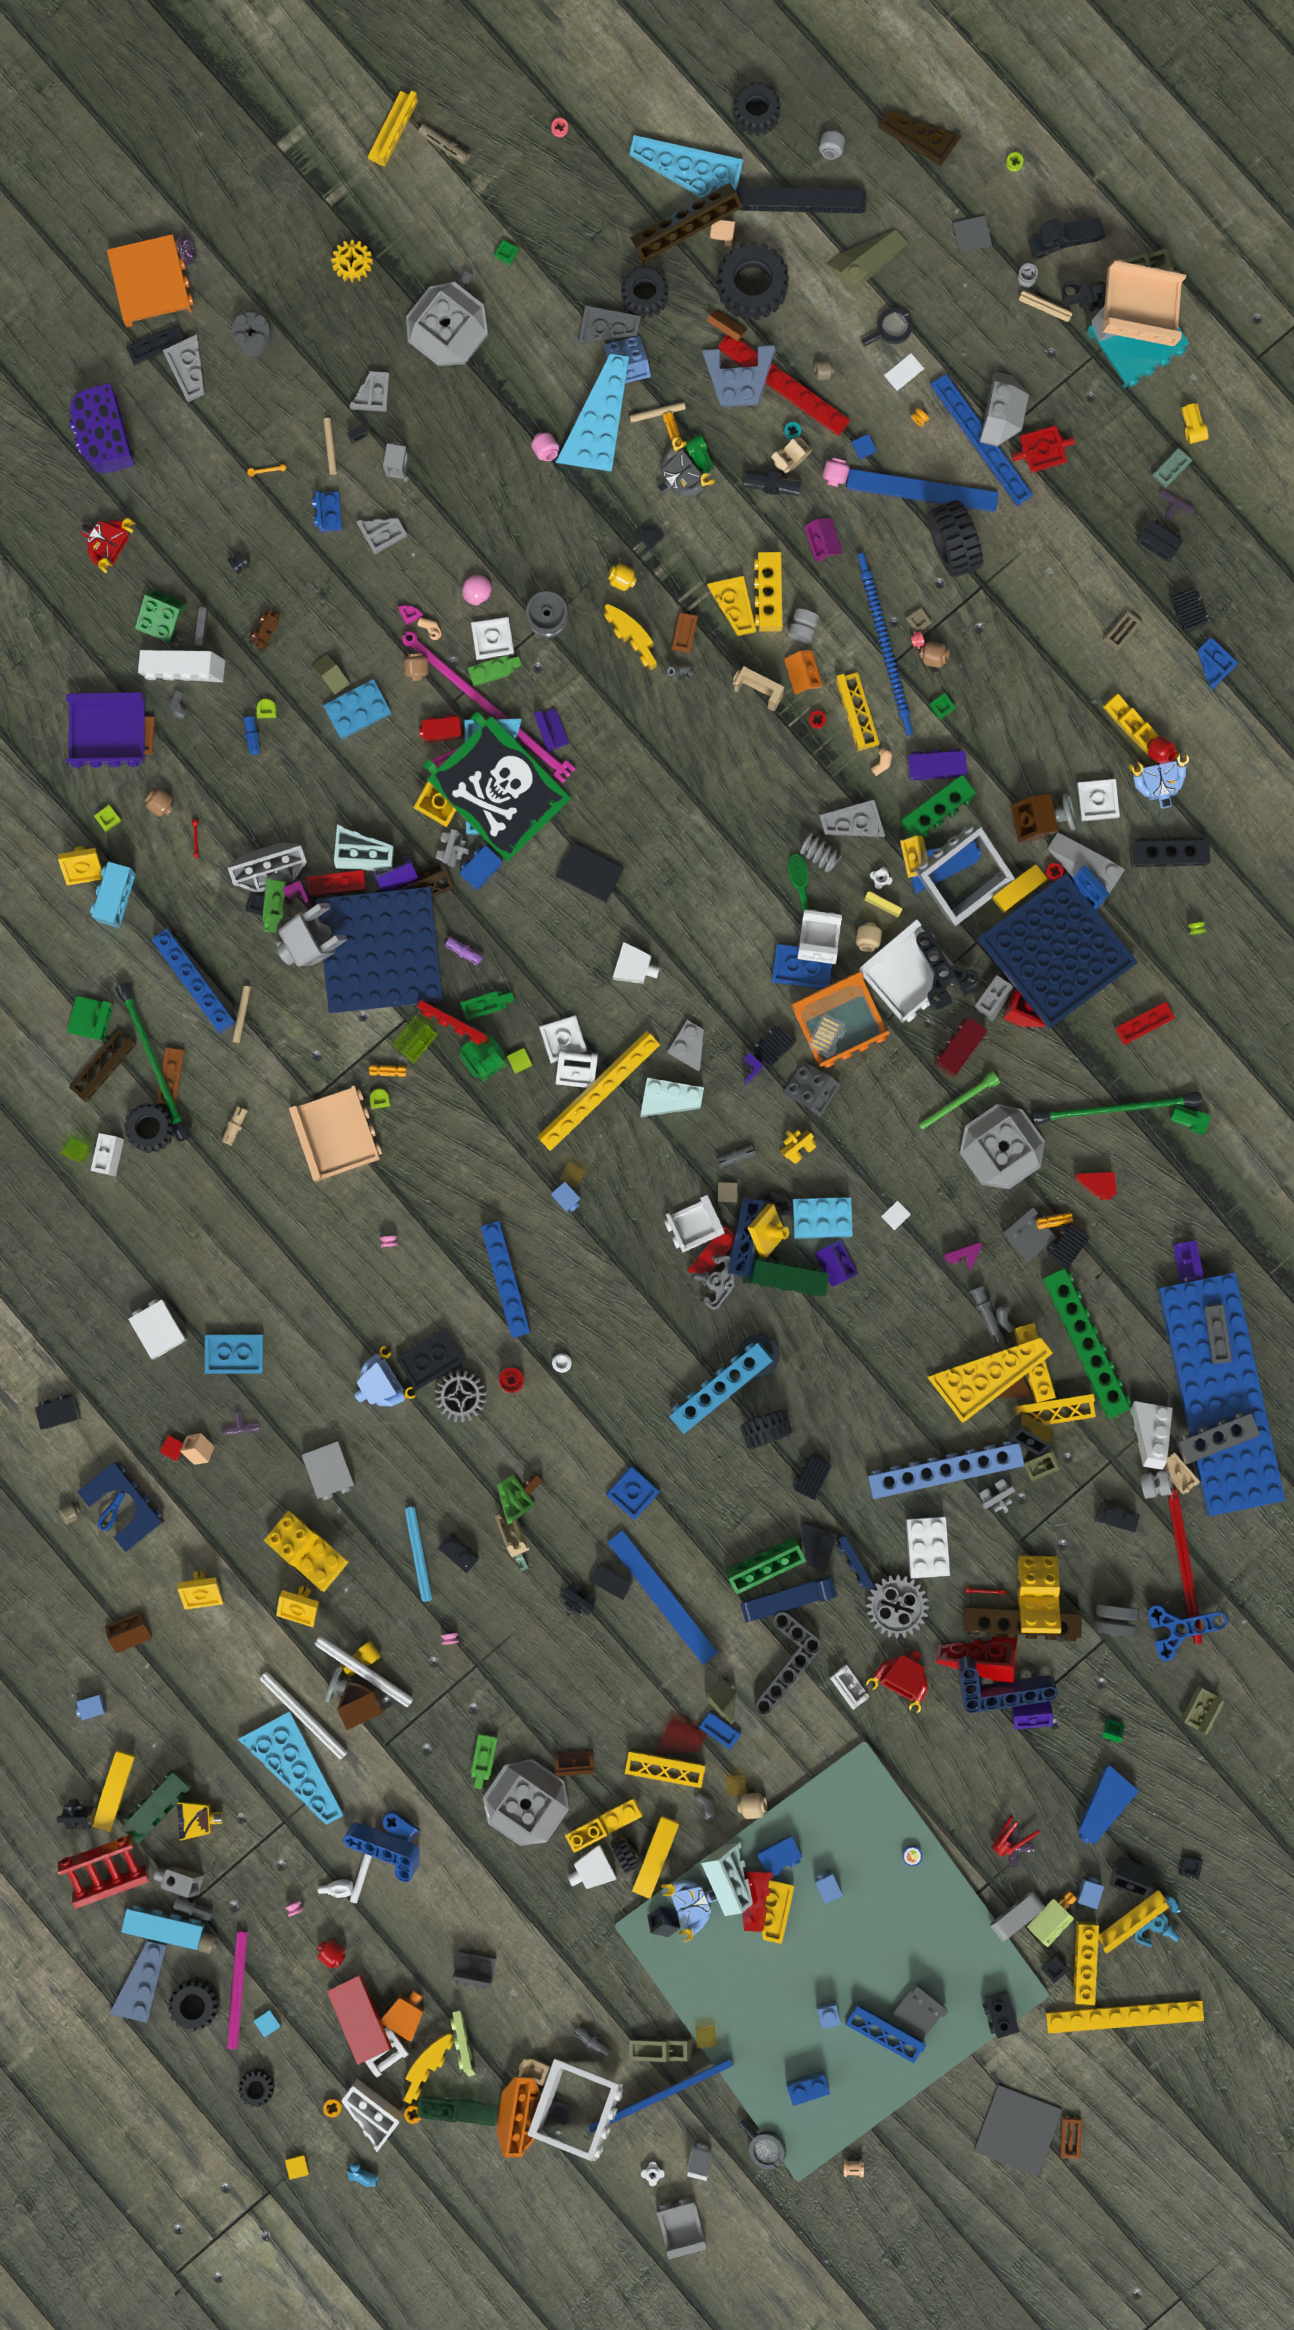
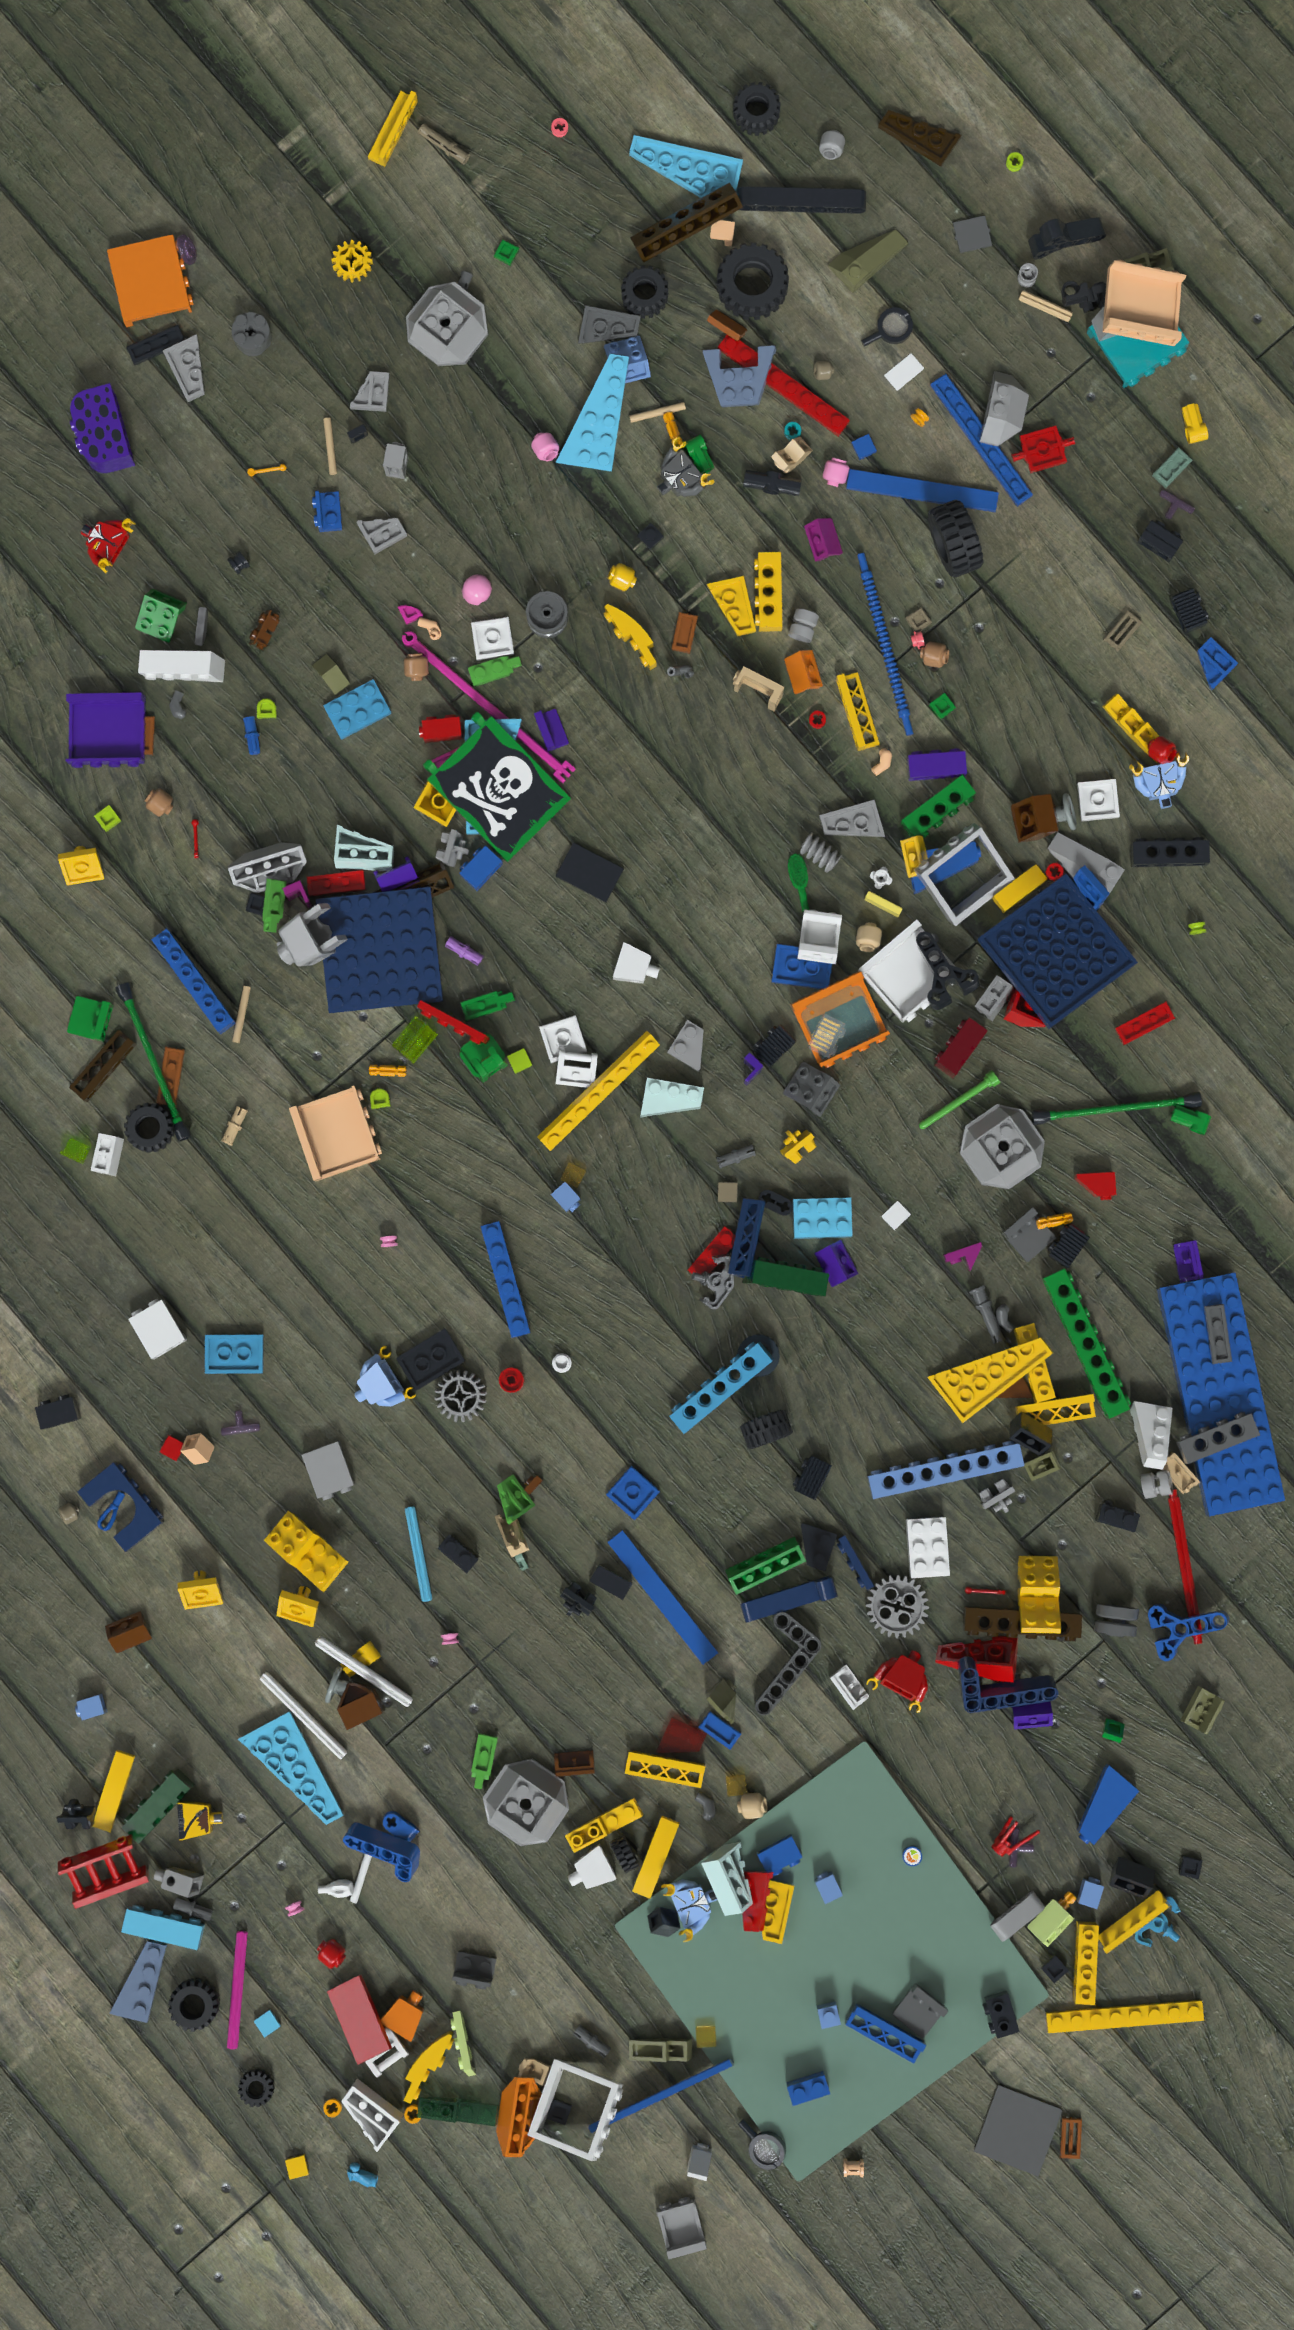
(113, 894): medium azure brick -> none
(207, 1943): dark tan piece -> none
(647, 2173): white plate -> none
(694, 1225): white panel -> none
(767, 1230): yellow tile -> none

